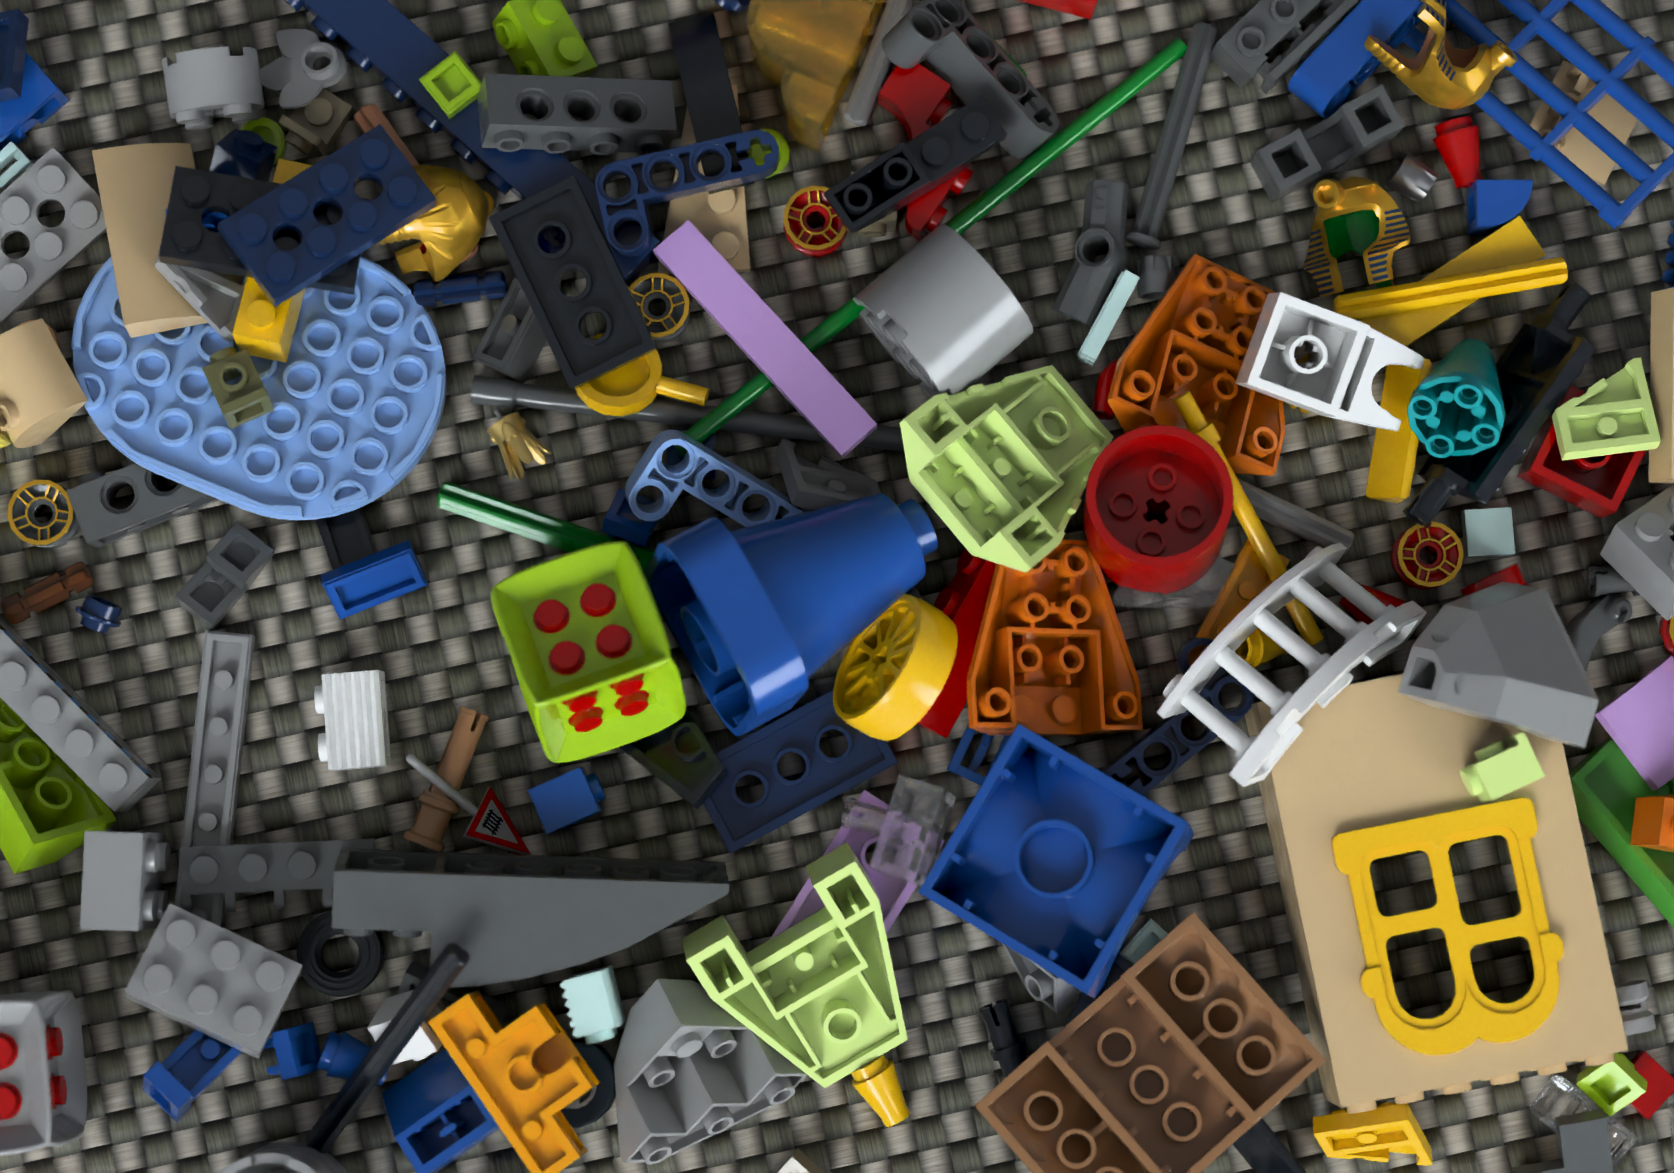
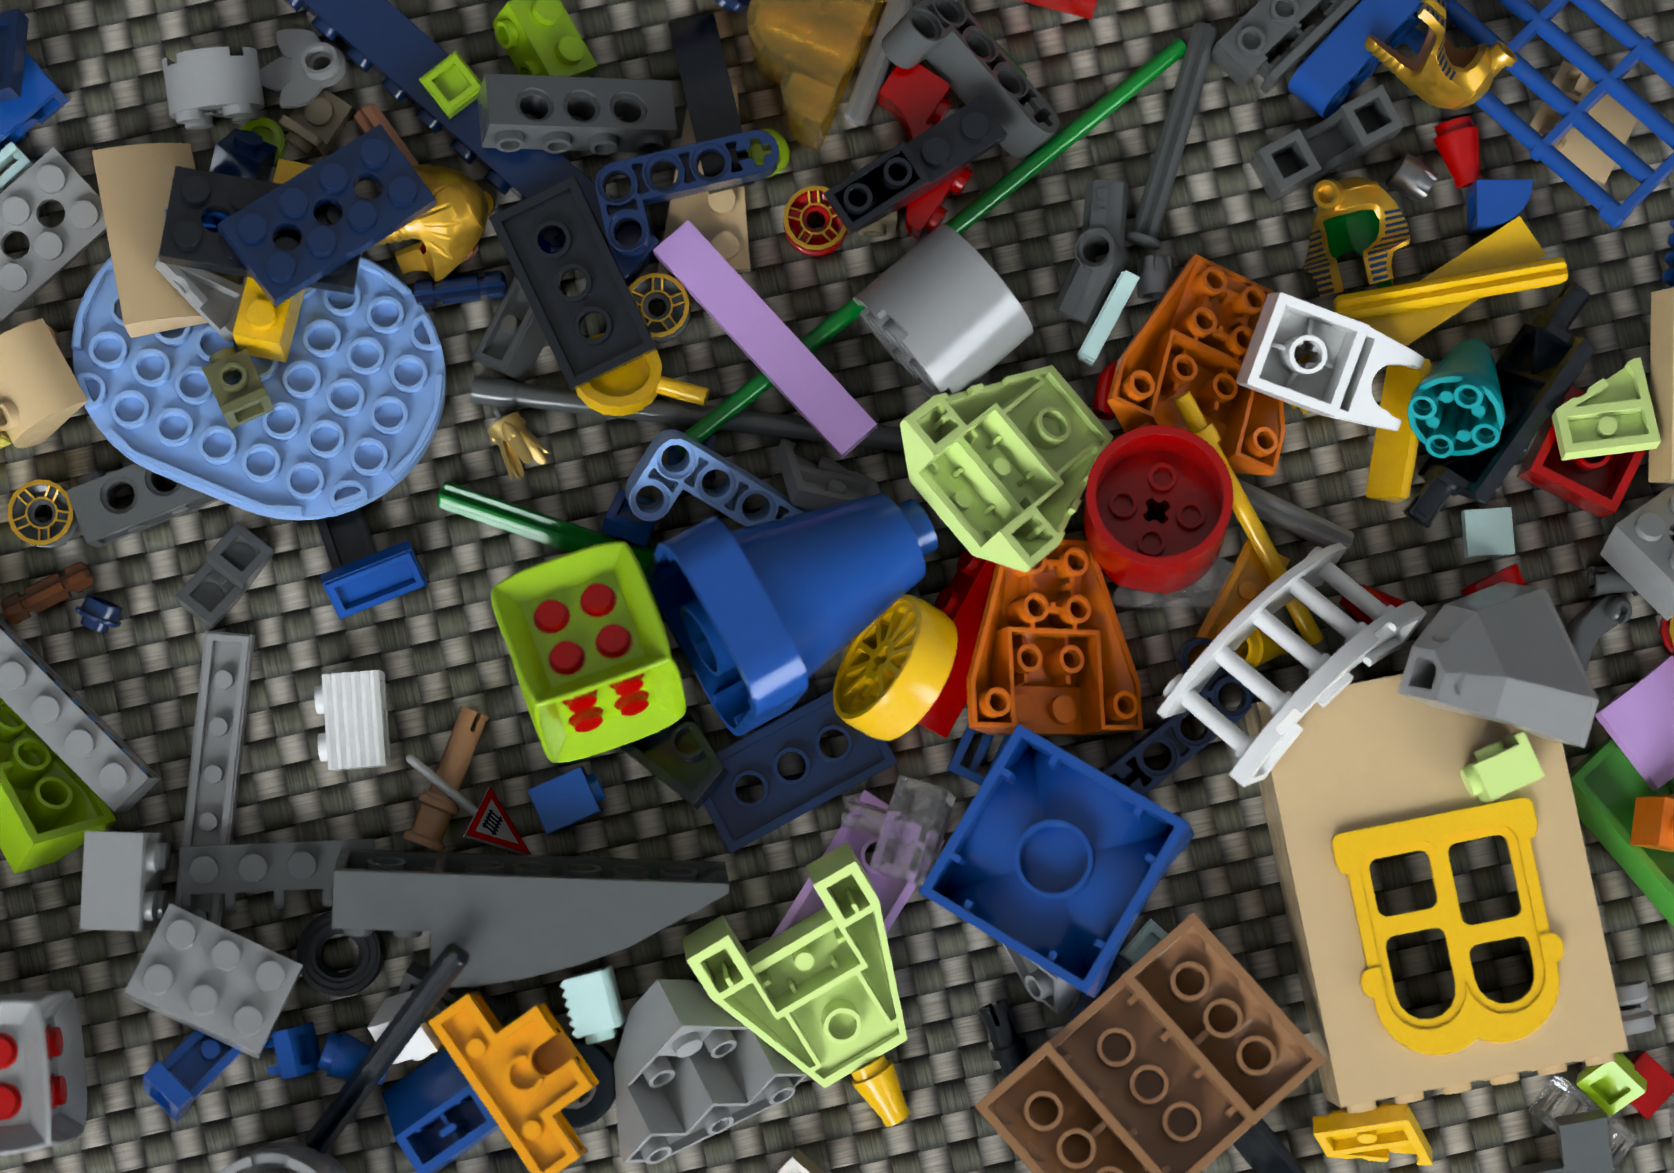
(1439, 541): red wheel -> none

